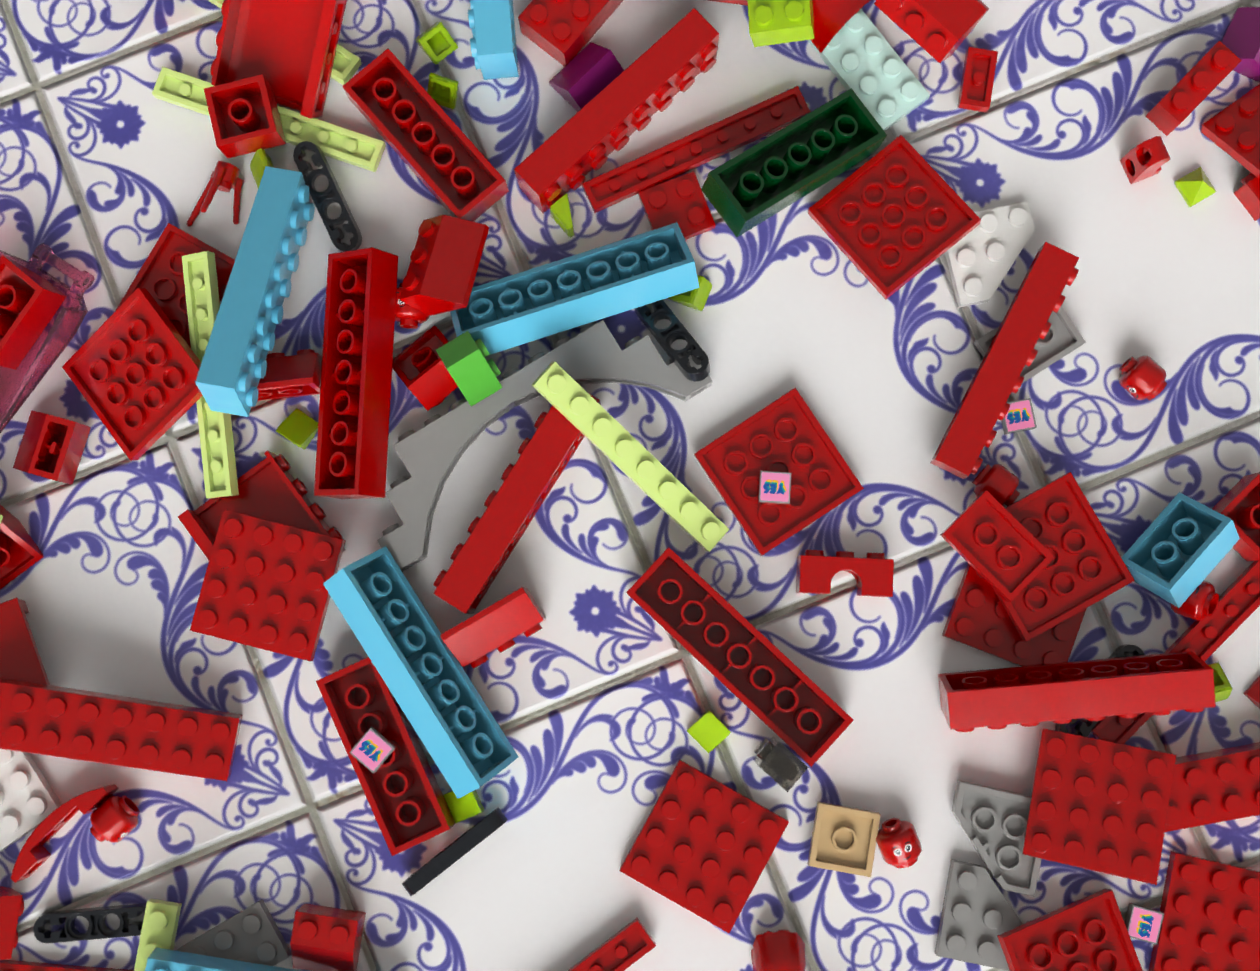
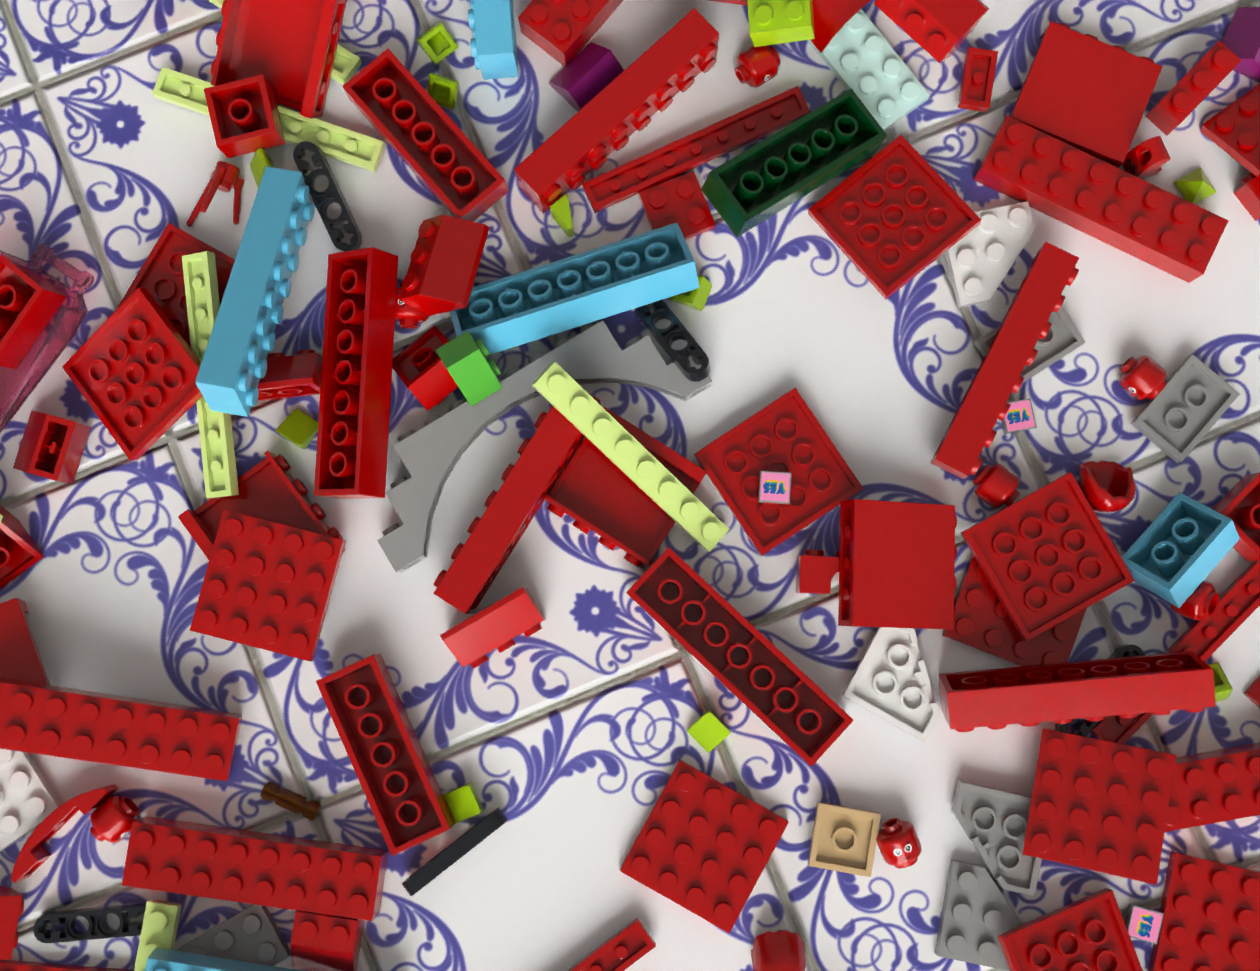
(255, 868): none -> red brick
(290, 800): none -> reddish brown axle
(372, 750): tile -> none
(421, 671): medium azure brick -> none
(611, 504): none -> red panel
(757, 65): none -> red head
(779, 762): clear smoke brick -> none
(895, 682): none -> white plate
(897, 564): none -> red panel
(997, 546): red plate -> none
(1086, 92): none -> red panel
(1100, 200): none -> red brick
(1107, 485): none -> red hair
(1185, 409): none -> light grey plate

